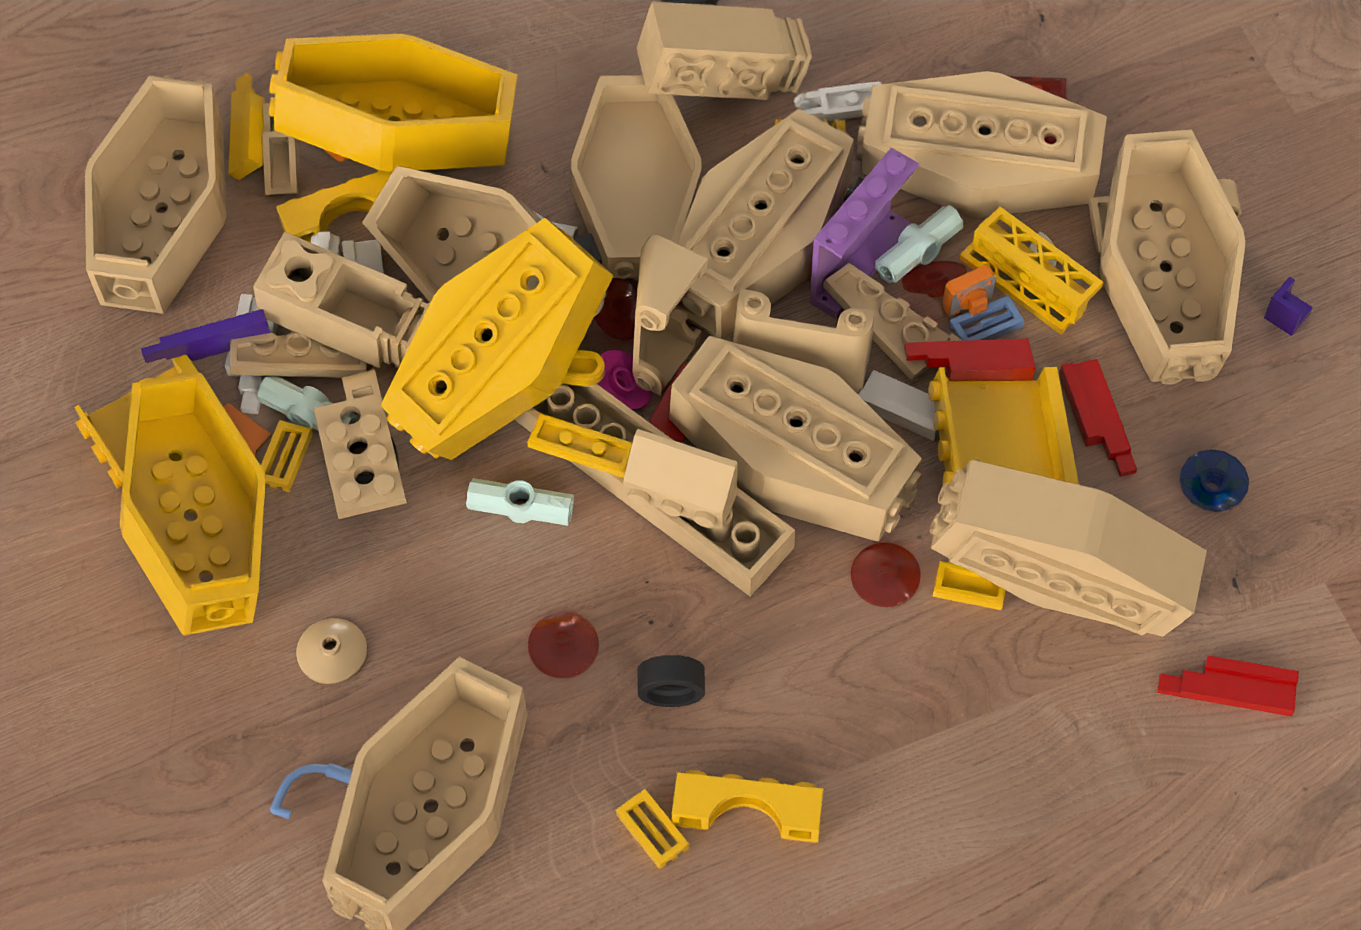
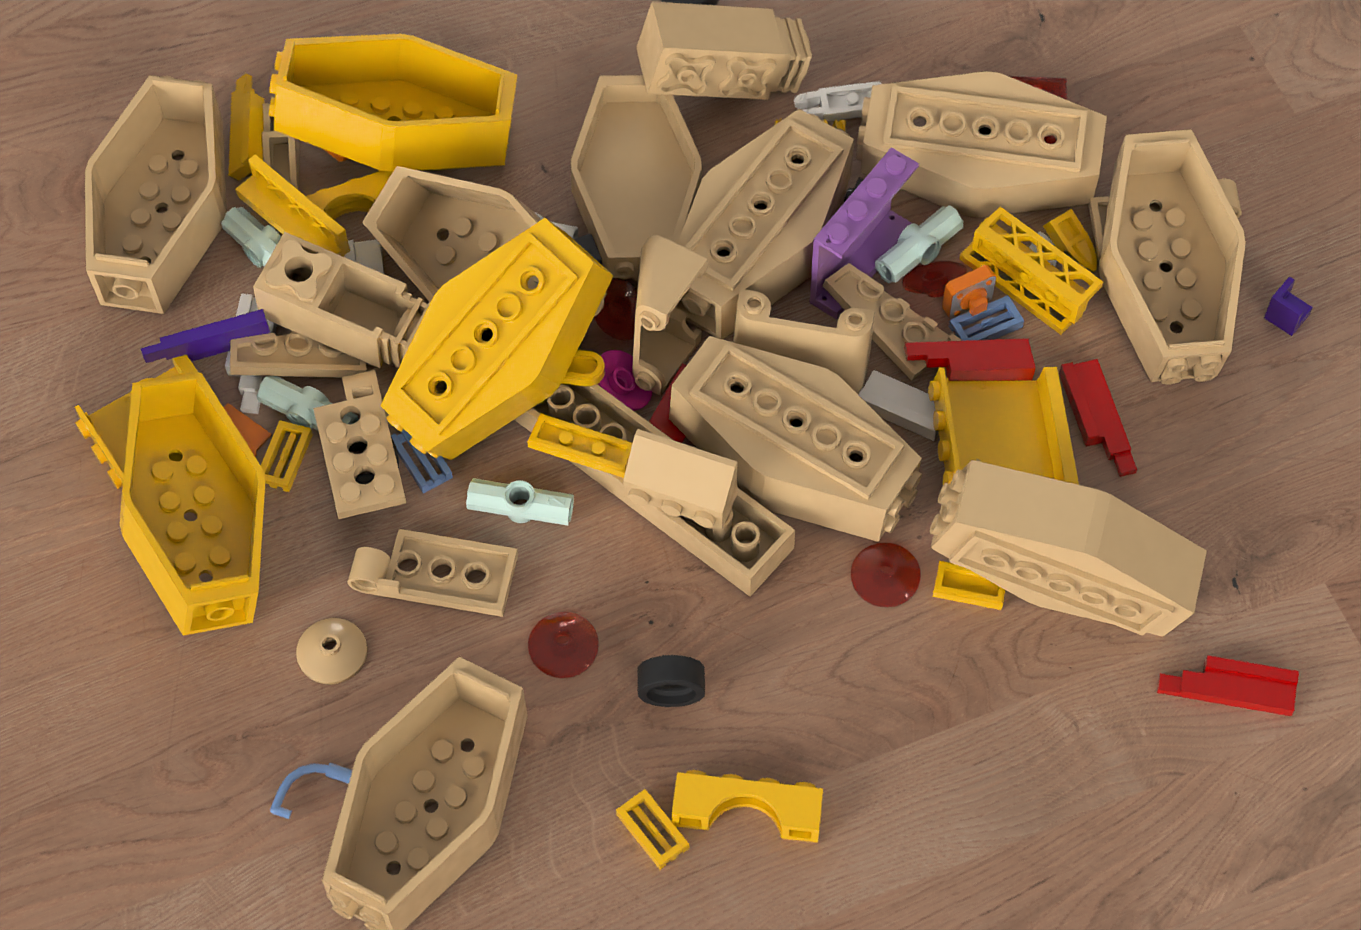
(256, 240): none -> light aqua piece
(290, 209): none -> yellow fence
(379, 575): none -> tan hinge
(435, 479): none -> medium blue tile
(1071, 236): none -> yellow plate
(1215, 468): clear blue dish -> none

